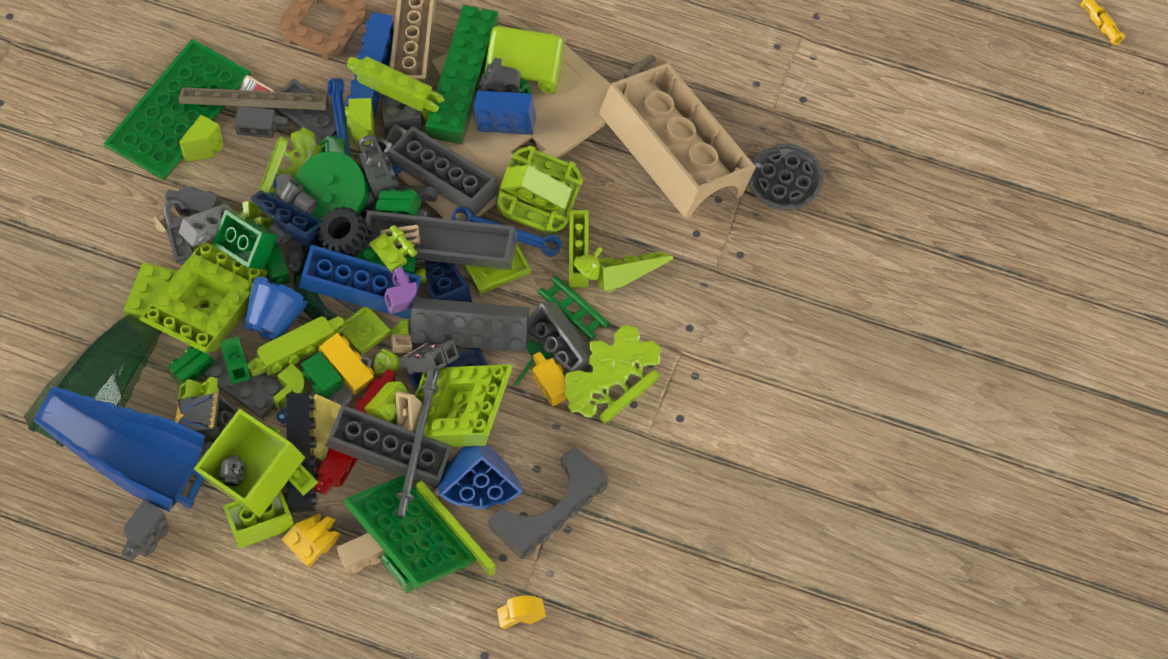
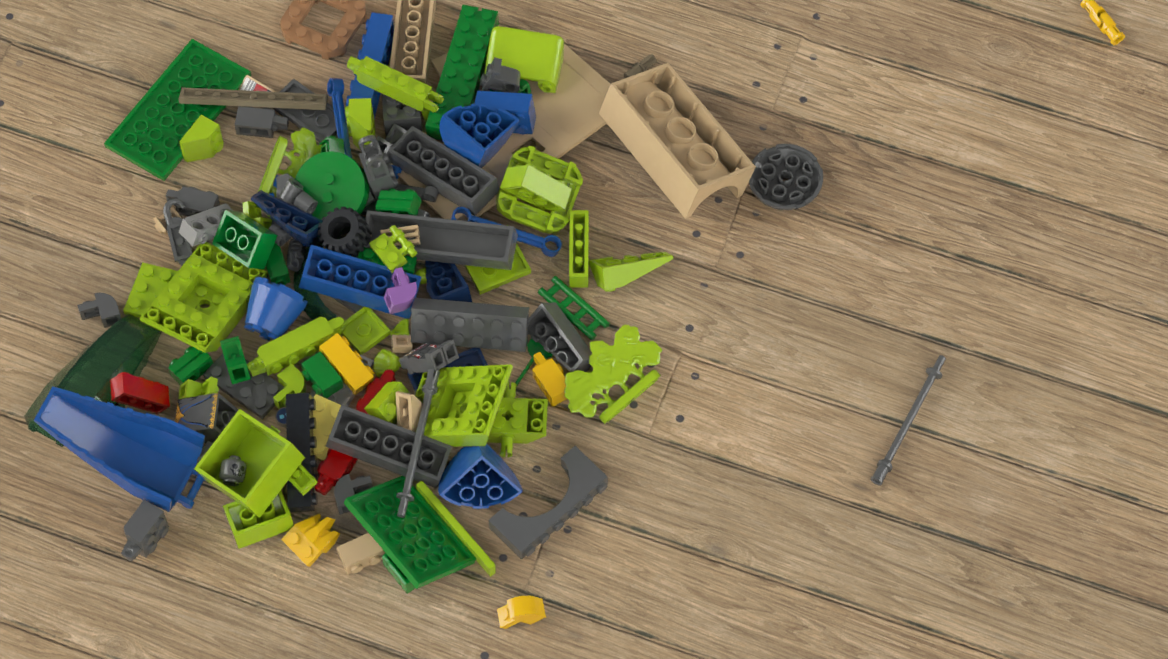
(103, 306): none -> dark grey brick
(139, 393): none -> red brick
(345, 488): none -> dark grey brick
(477, 131): none -> blue brick
(525, 424): none -> lime slope
(589, 265): lime piece -> none
(885, 465): none -> dark grey bar

